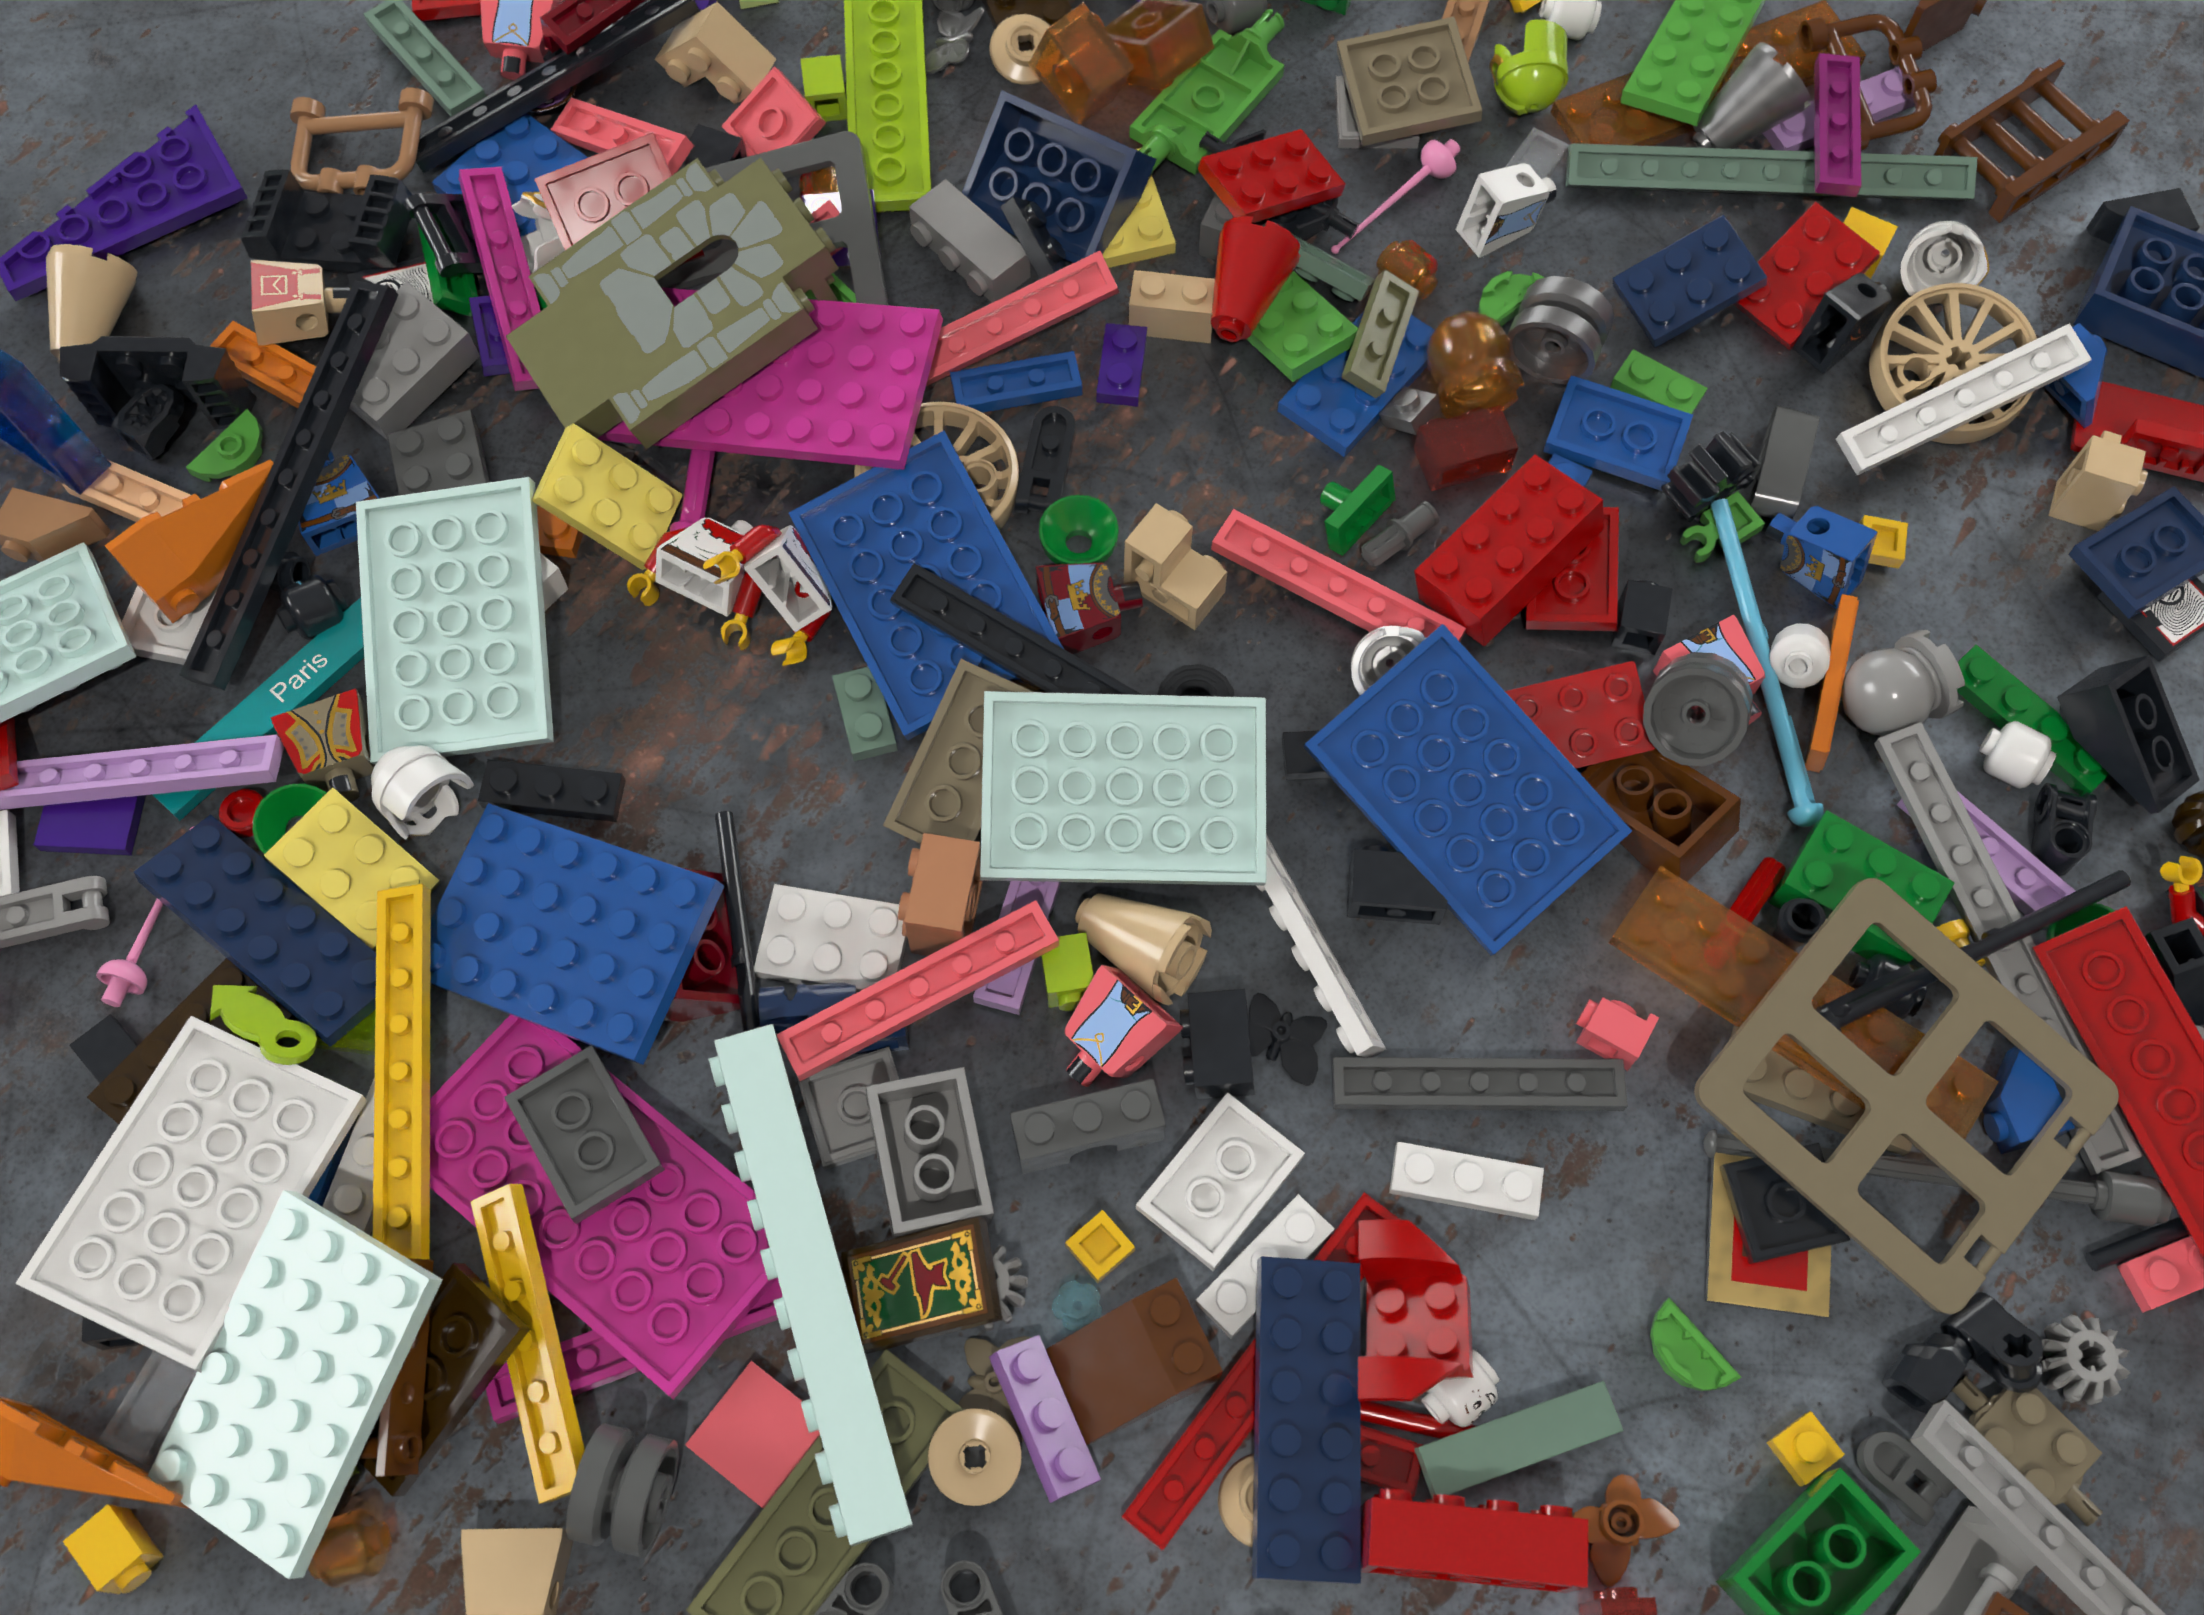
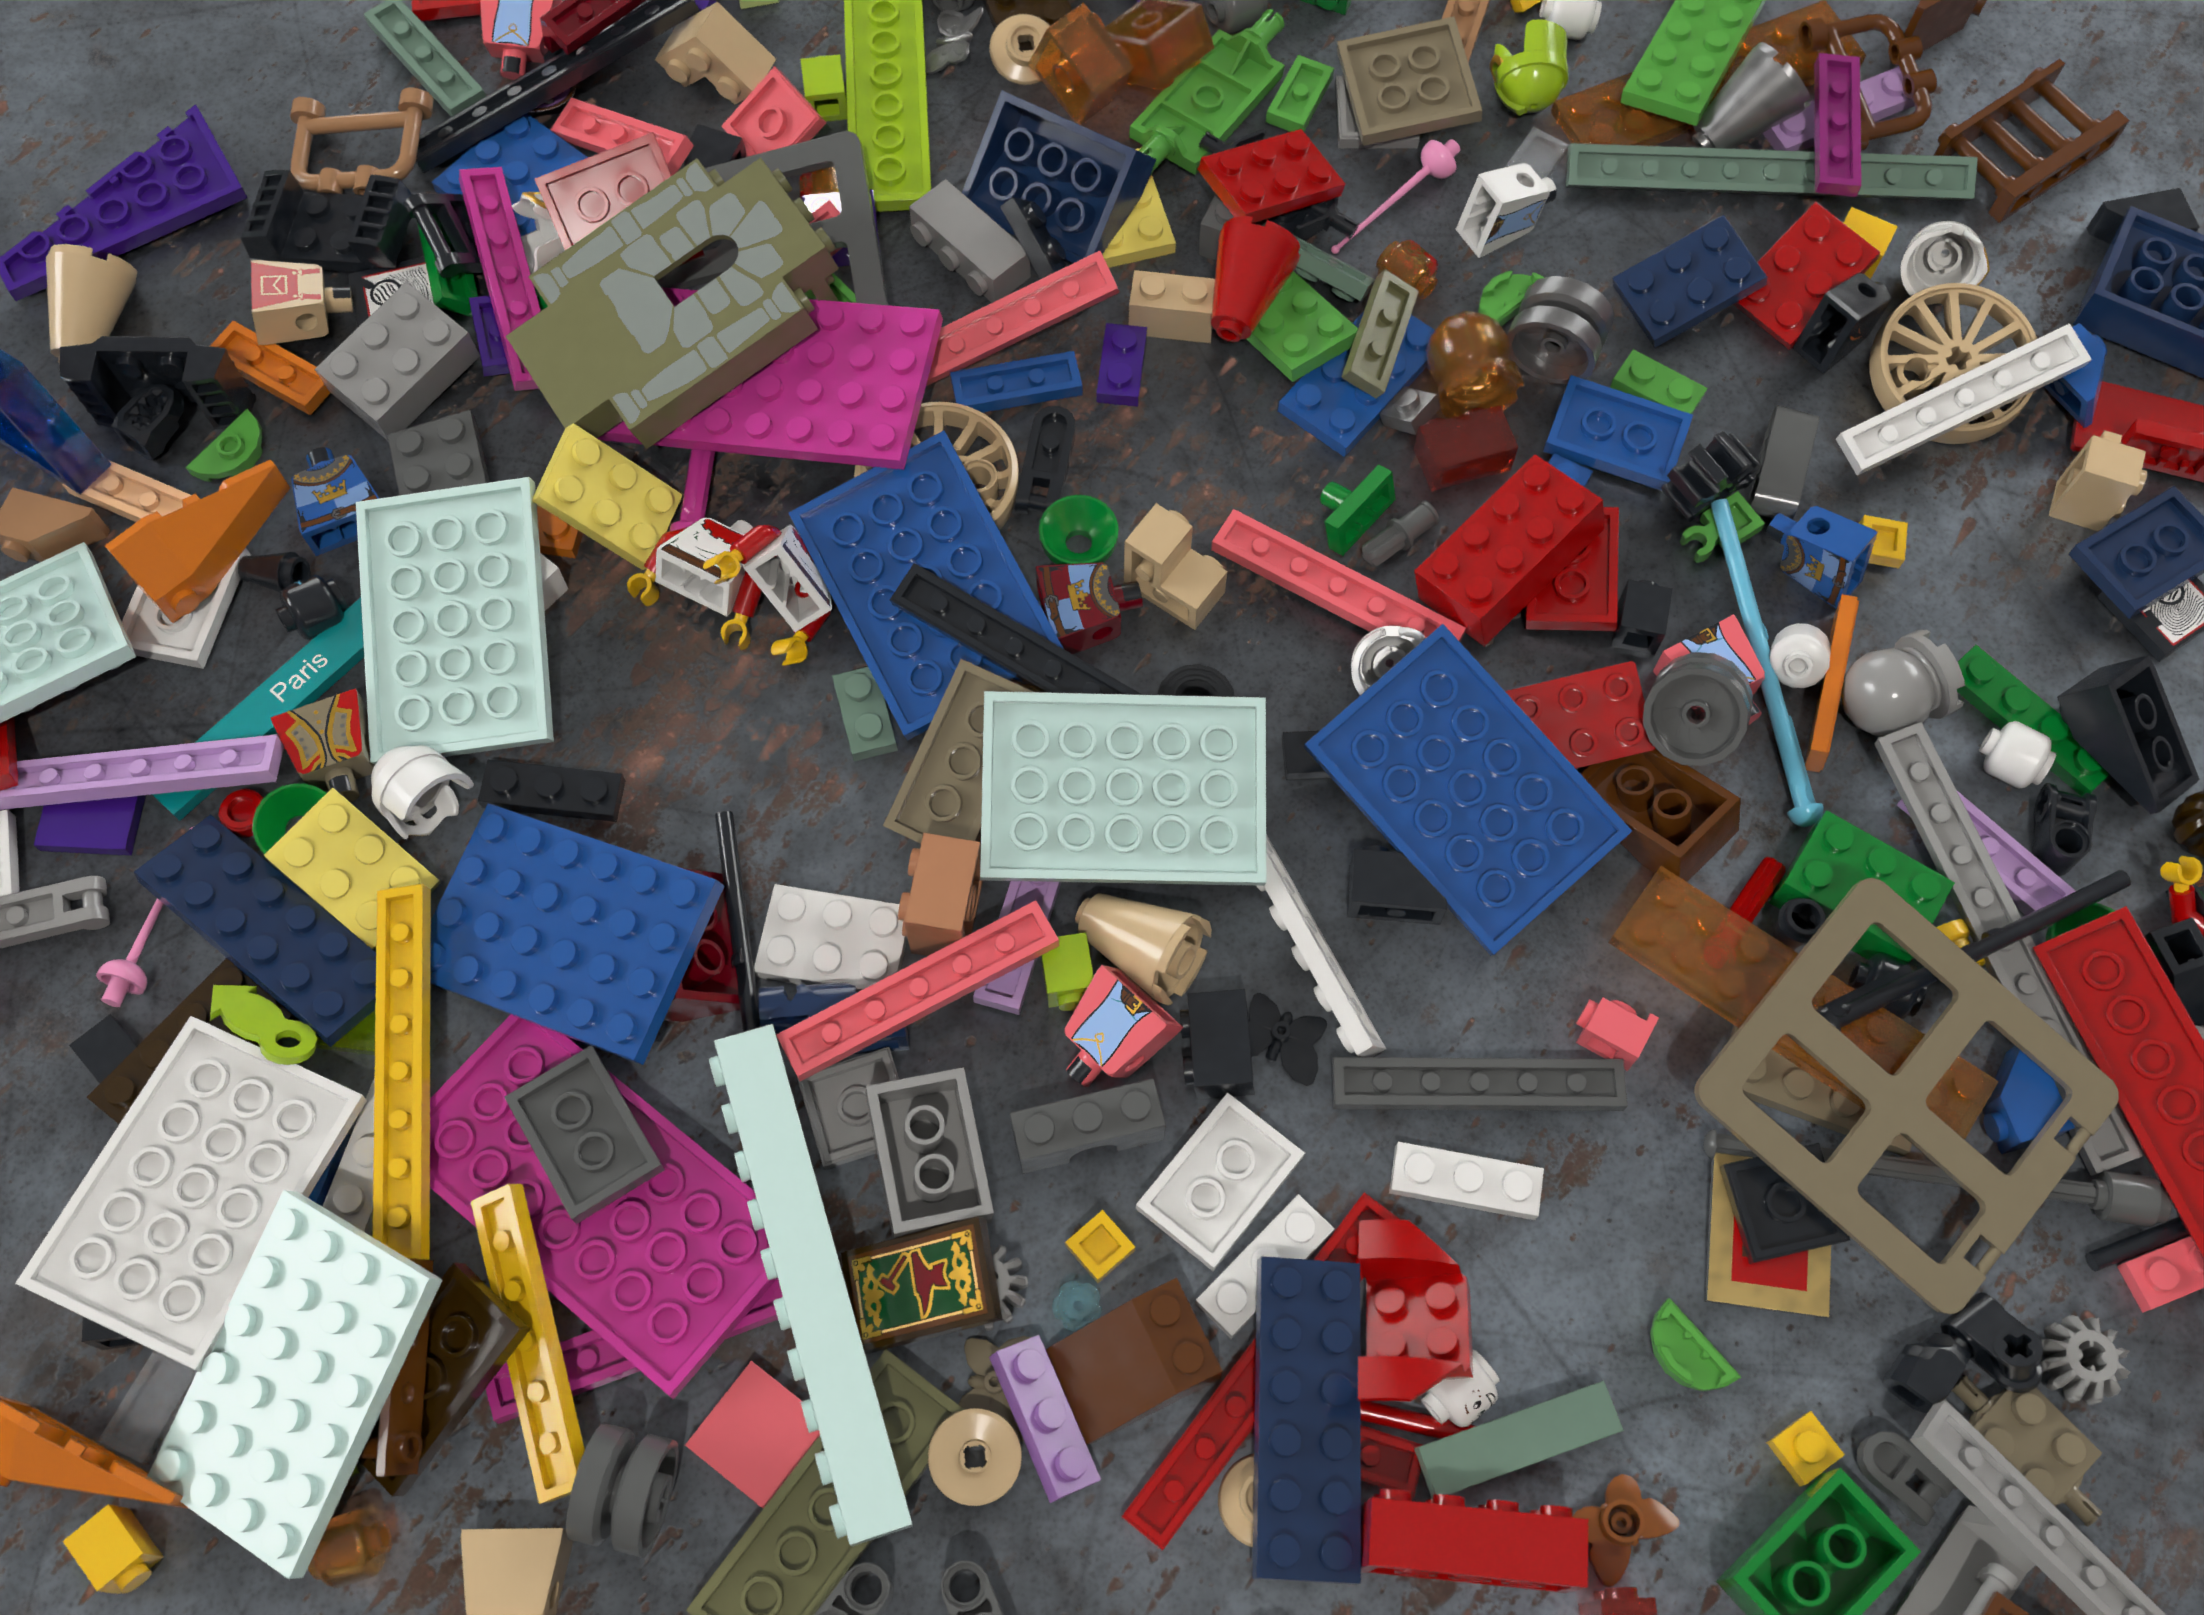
(289, 485): black plate -> none
(1299, 94): none -> bright green plate

